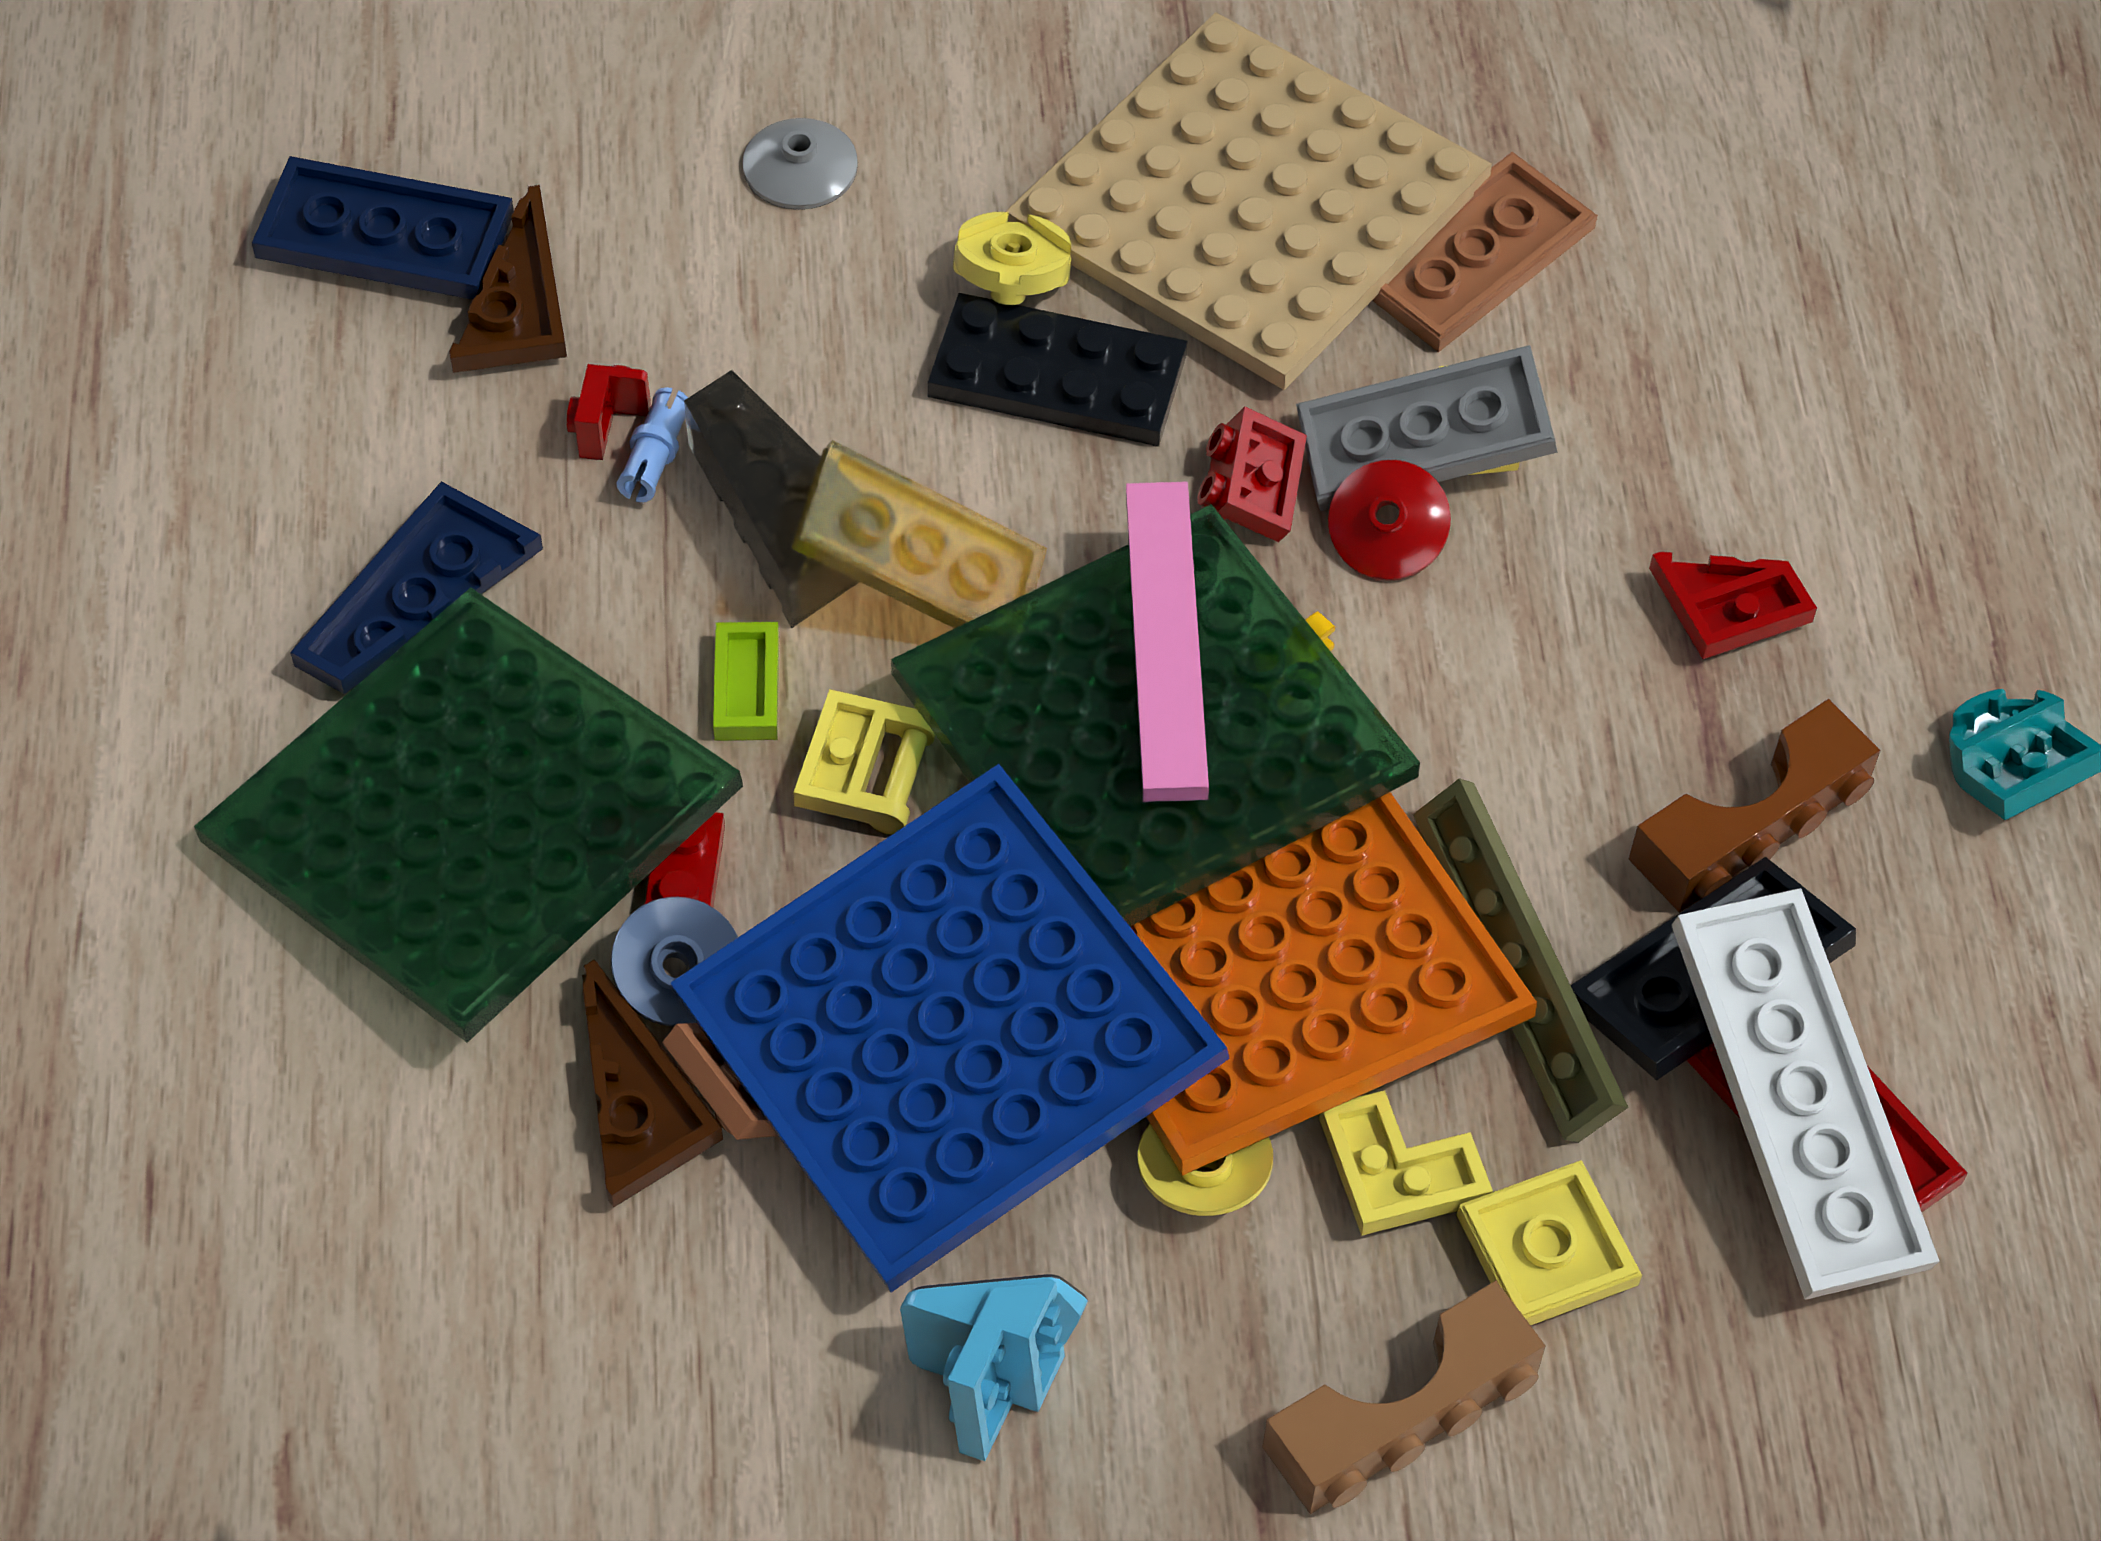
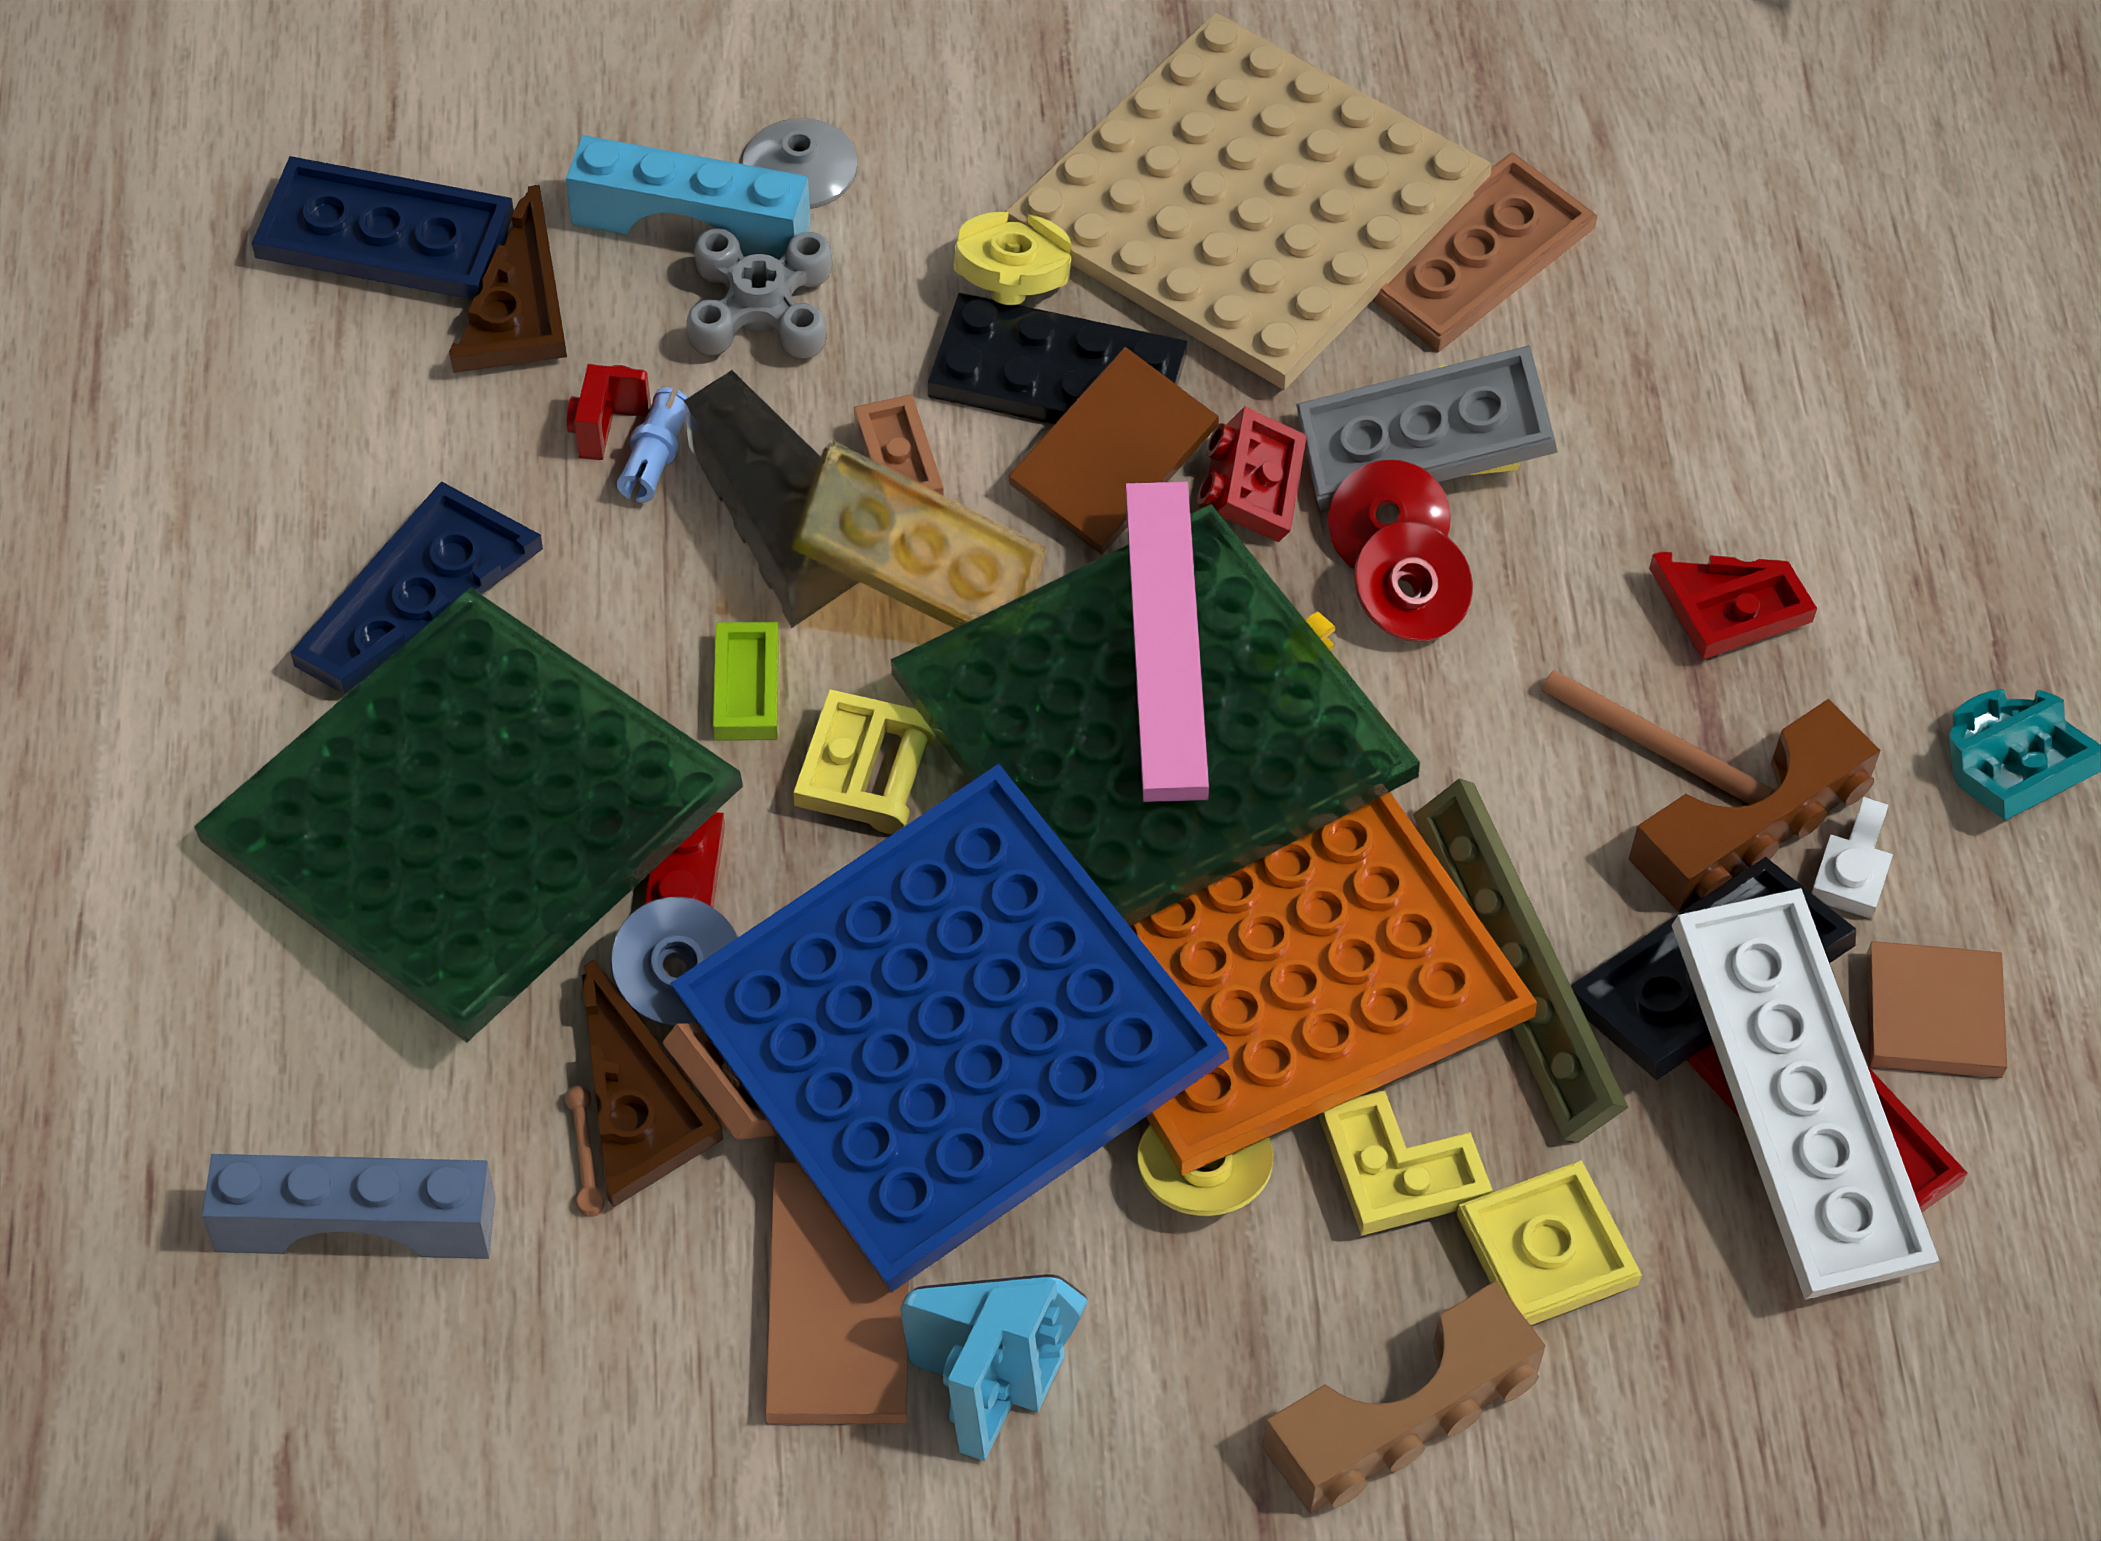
(276, 1199): none -> sand blue arch
(589, 1199): none -> nougat hinge
(623, 182): none -> medium azure arch
(760, 293): none -> light grey gear
(831, 1319): none -> nougat tile
(896, 439): none -> nougat plate
(1118, 432): none -> dark orange tile
(1432, 568): none -> red dish
(1655, 739): none -> nougat bar
(1852, 868): none -> white plate
(1936, 1009): none -> nougat tile

